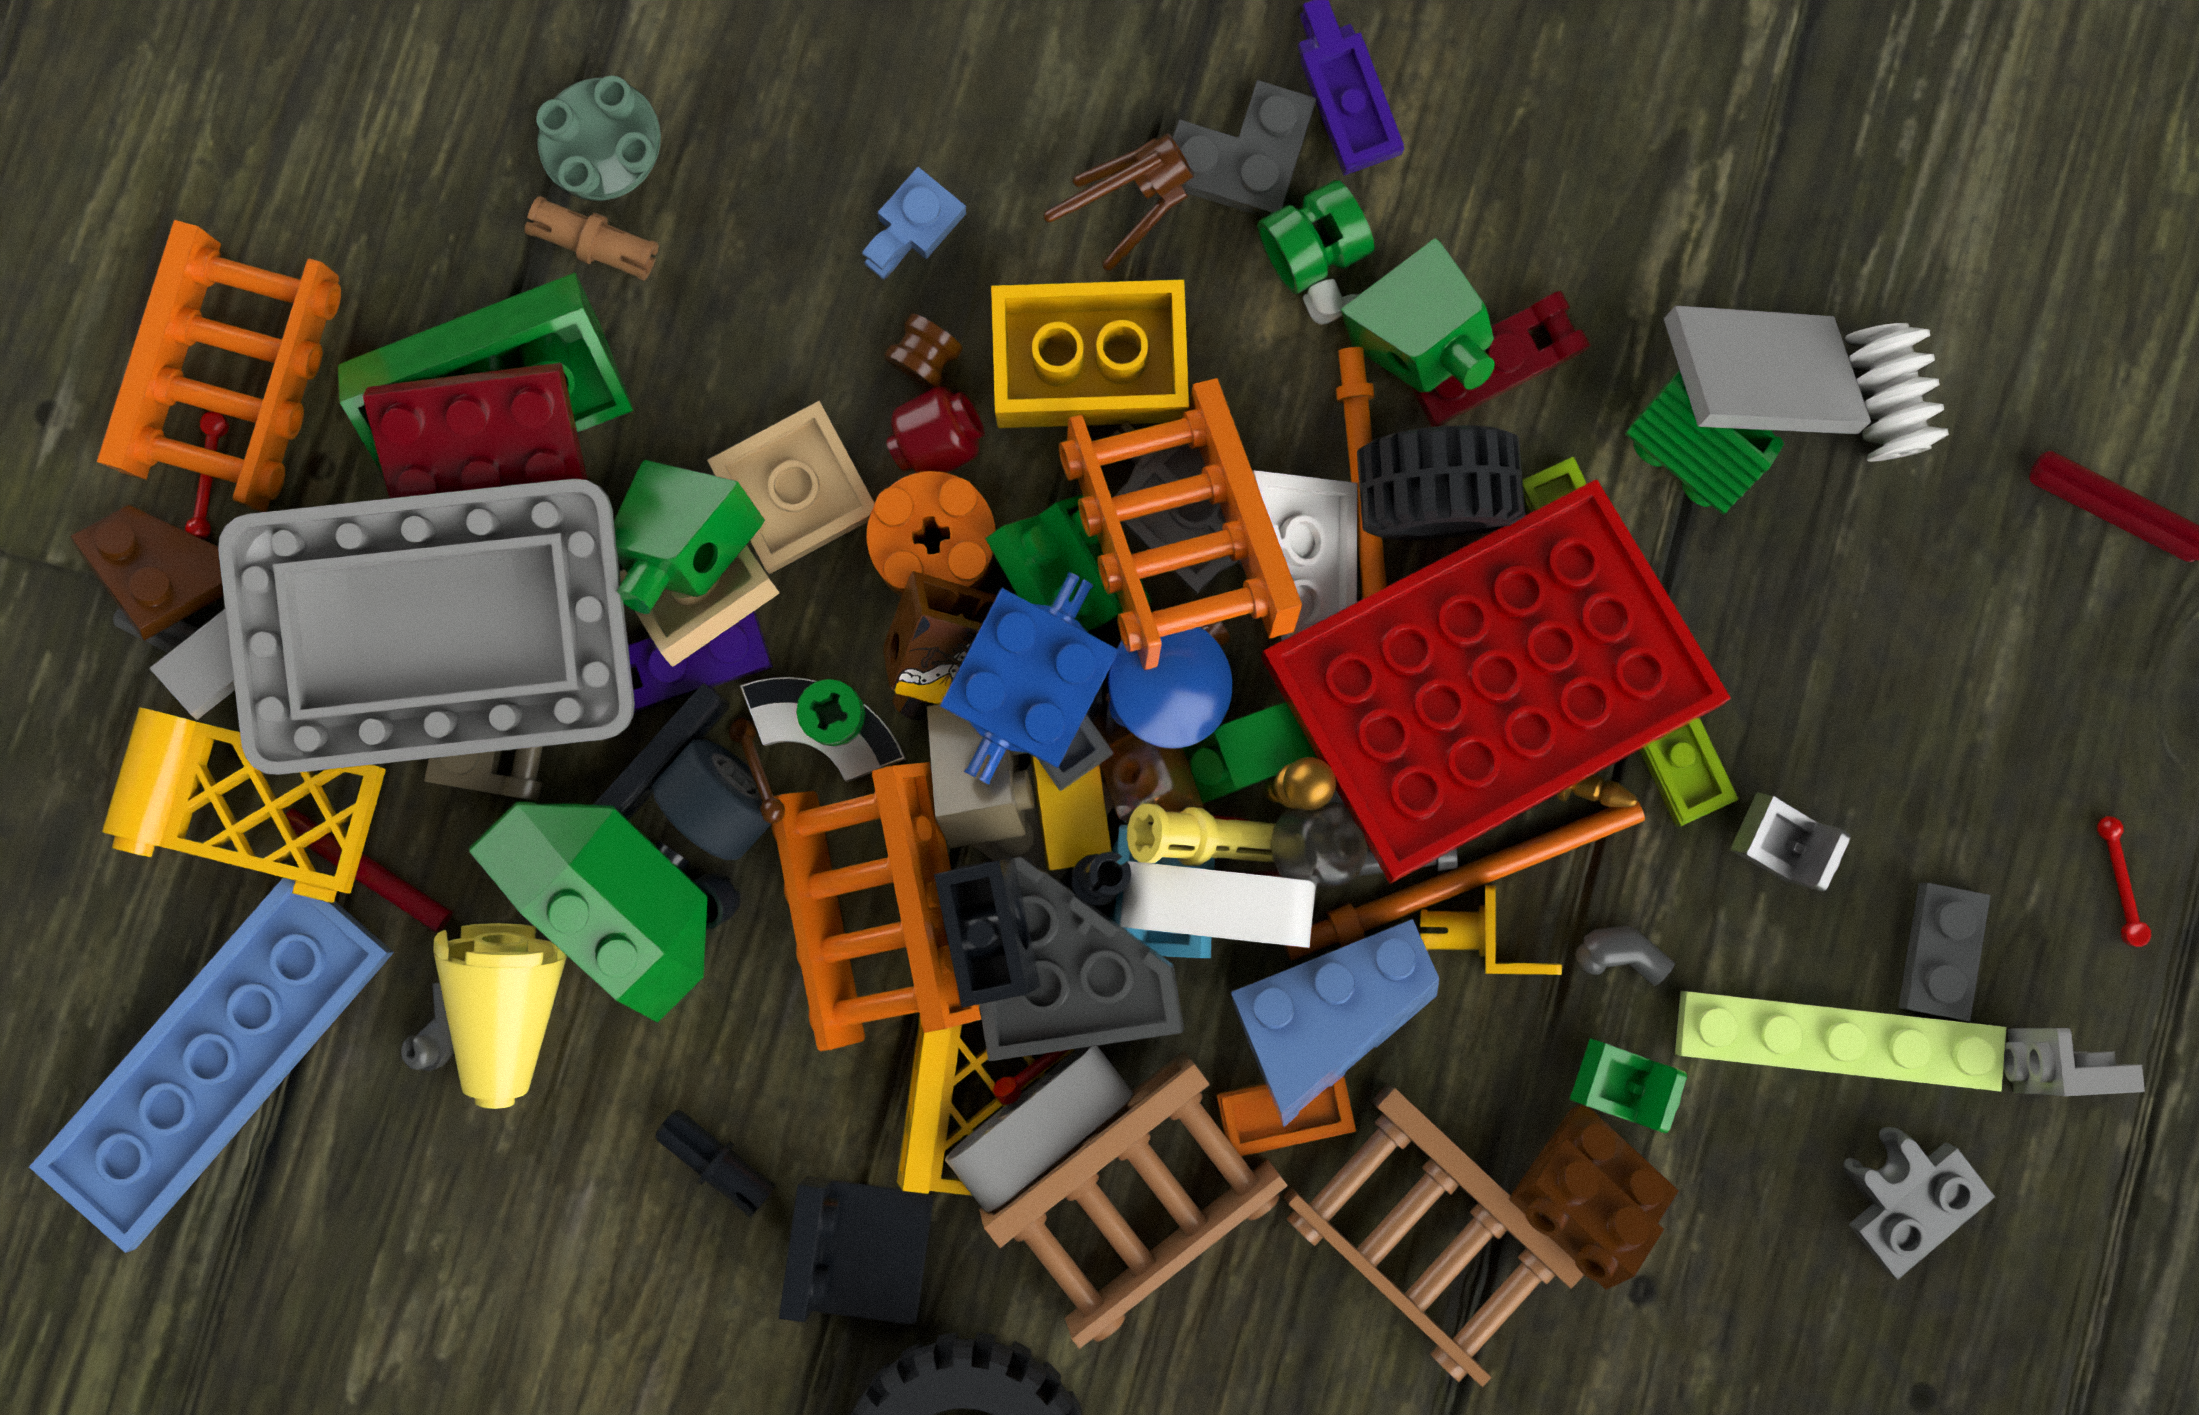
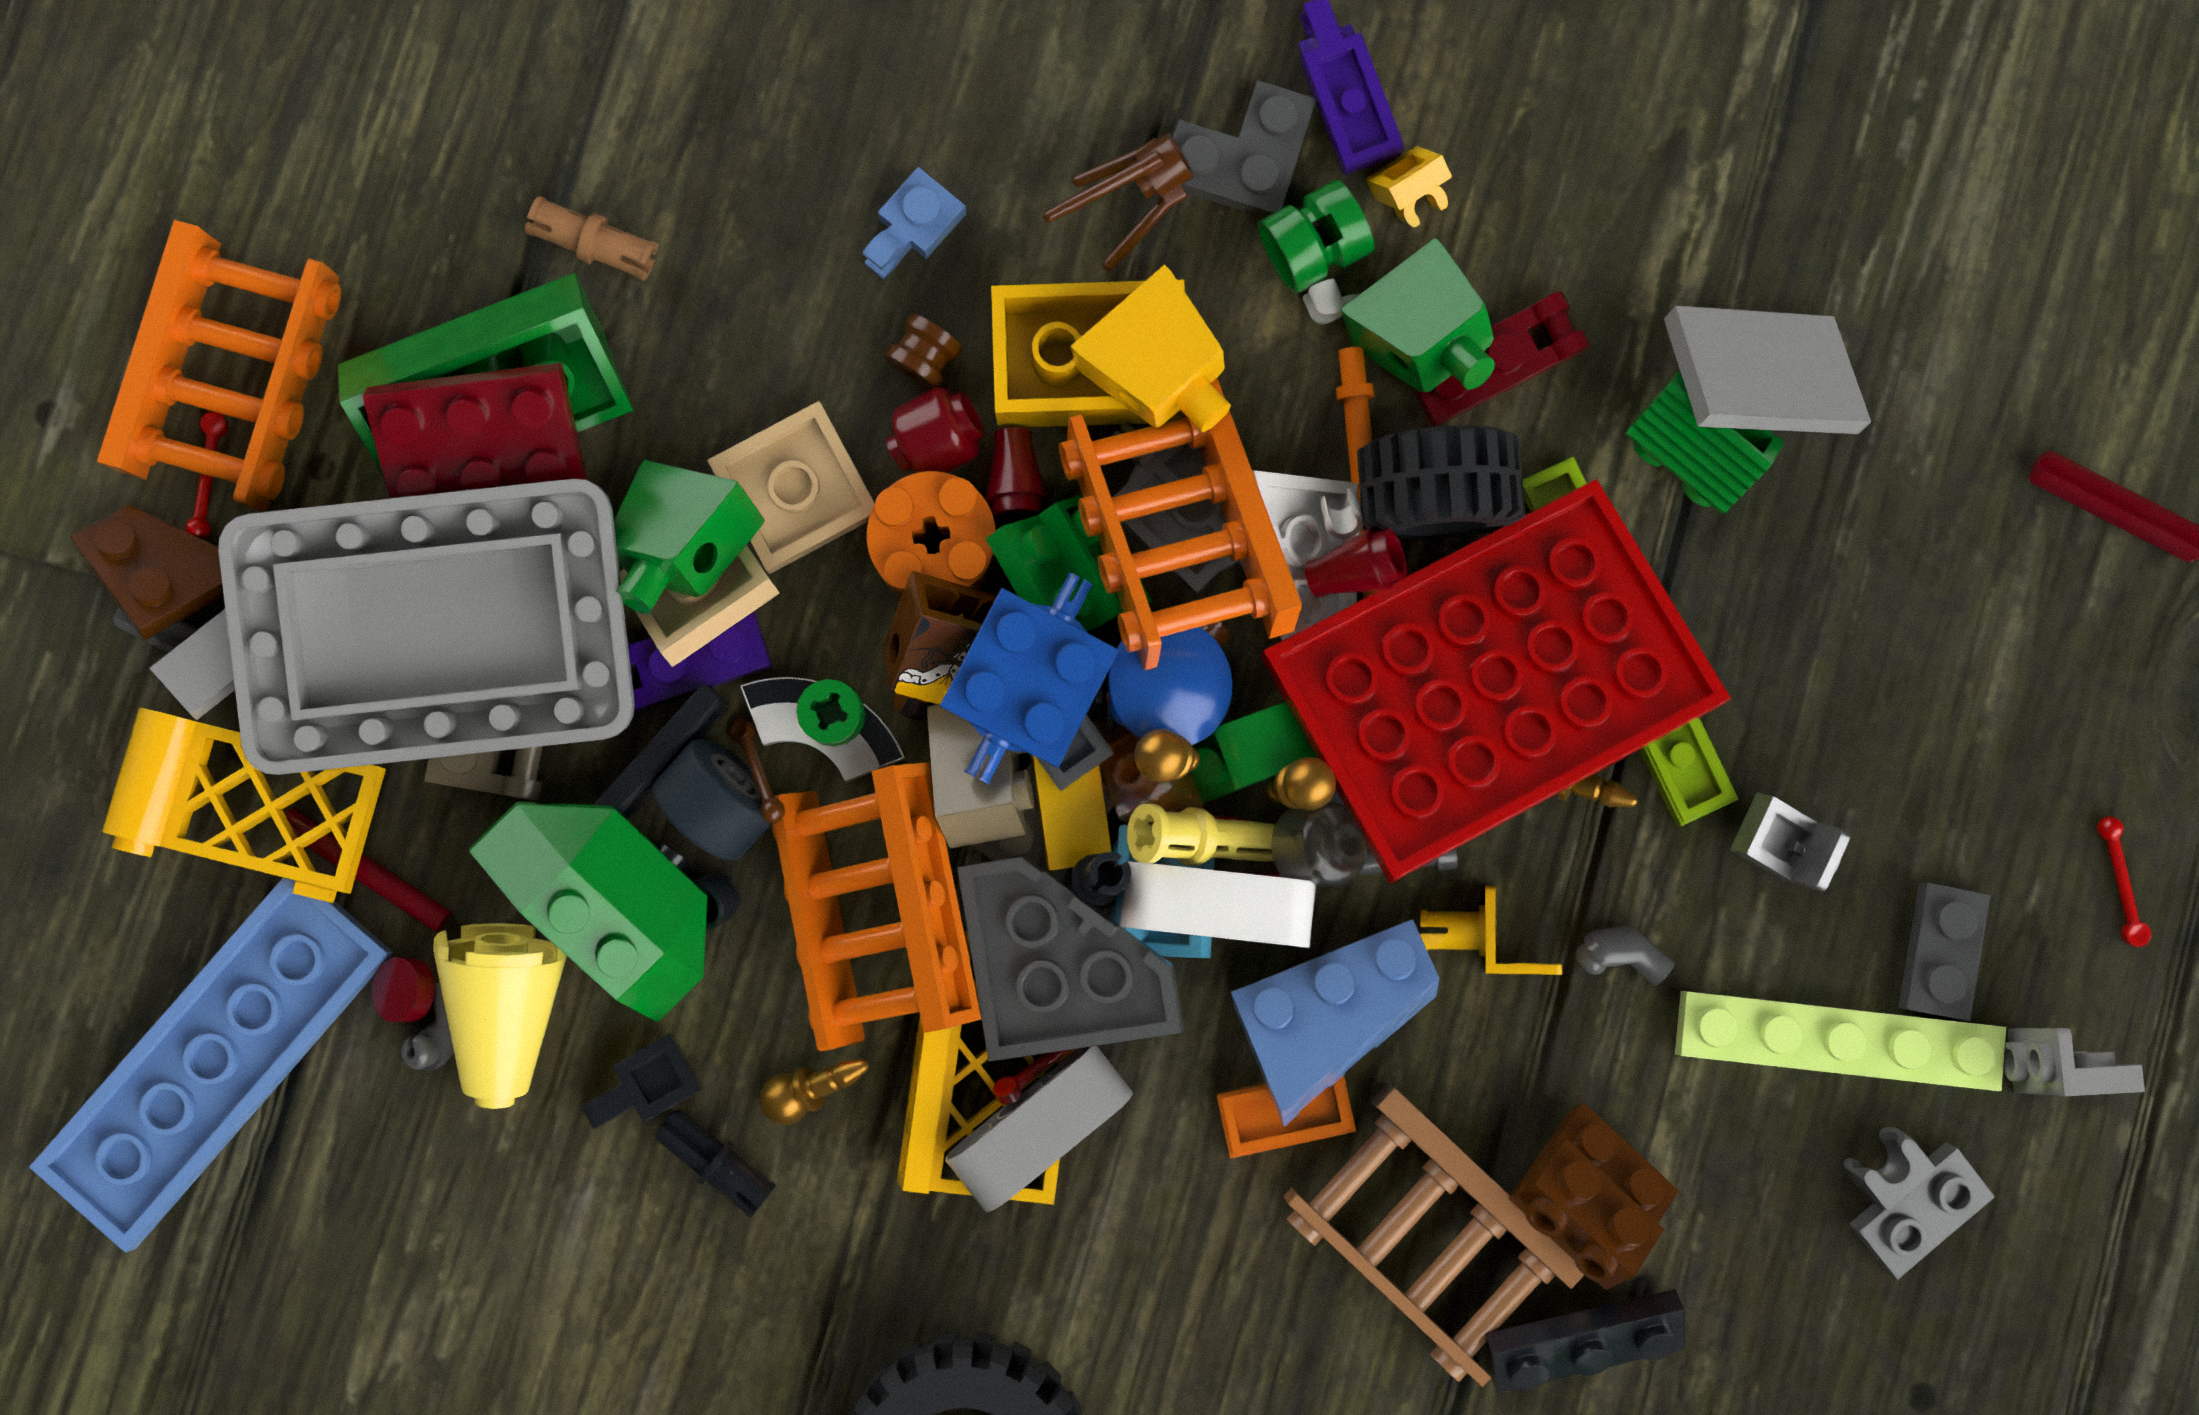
(403, 989): none -> dark red tile
(598, 138): sand green dish -> none
(649, 1082): none -> black plate
(790, 1096): none -> pearl gold bar
(856, 1251): black bracket -> none
(987, 932): black brick -> none
(1015, 478): none -> dark red cone
(1156, 355): none -> yellow torso
(1165, 755): none -> pearl gold bar
(1165, 1094): medium nougat fence -> none
(1346, 522): none -> white hand
(1348, 924): orange bar -> none
(1359, 565): none -> dark red cone
(1408, 179): none -> yellow tile
(1586, 1341): none -> black plate
(1629, 1086): green bracket -> none
(1896, 390): white piece -> none

